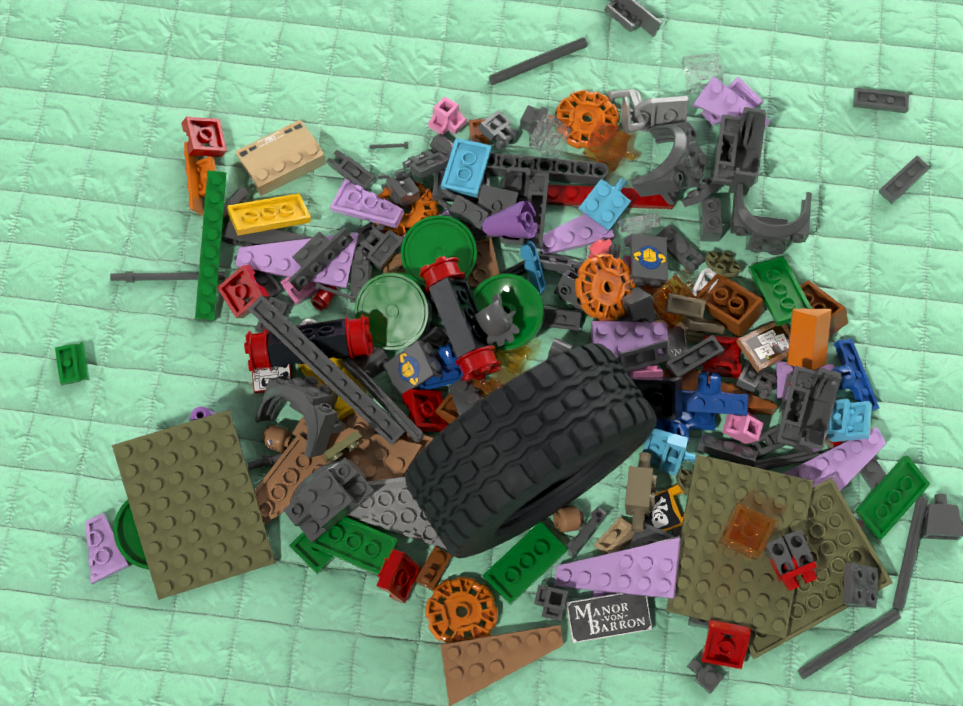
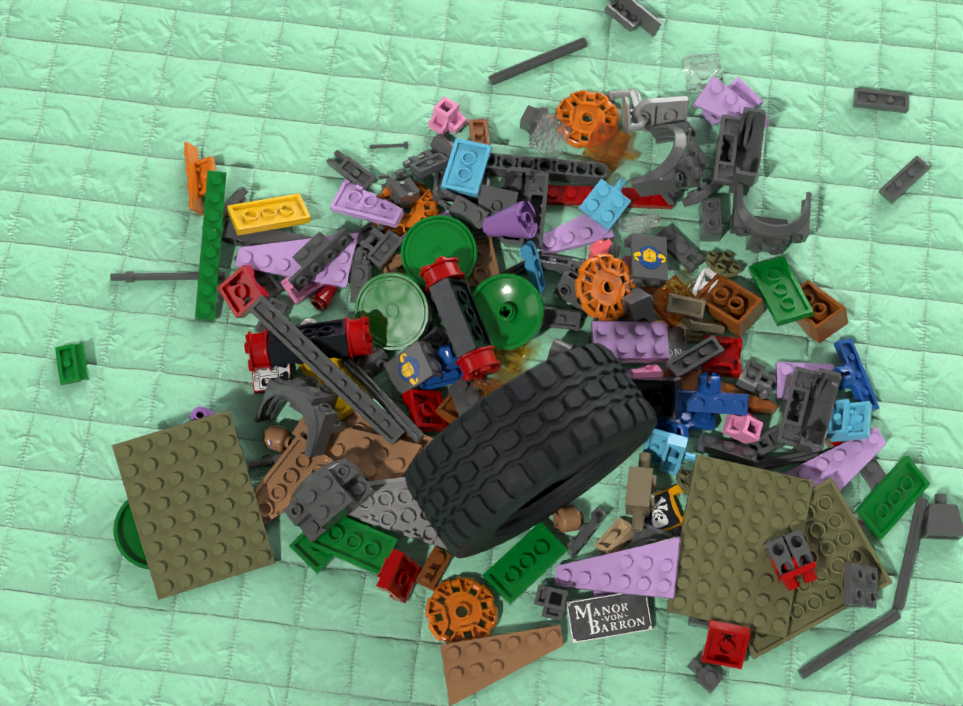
(103, 553): lavender wing -> none
(210, 133): red brick -> none
(281, 157): tan piece -> none
(318, 286): dark grey piece -> none
(349, 444): olive plate -> none
(493, 128): dark grey plate -> none
(497, 322): dark grey piece -> none
(645, 355): dark grey plate -> none
(747, 531): clear orange brick -> none
(766, 345): tile -> none
(809, 338): orange slope -> none

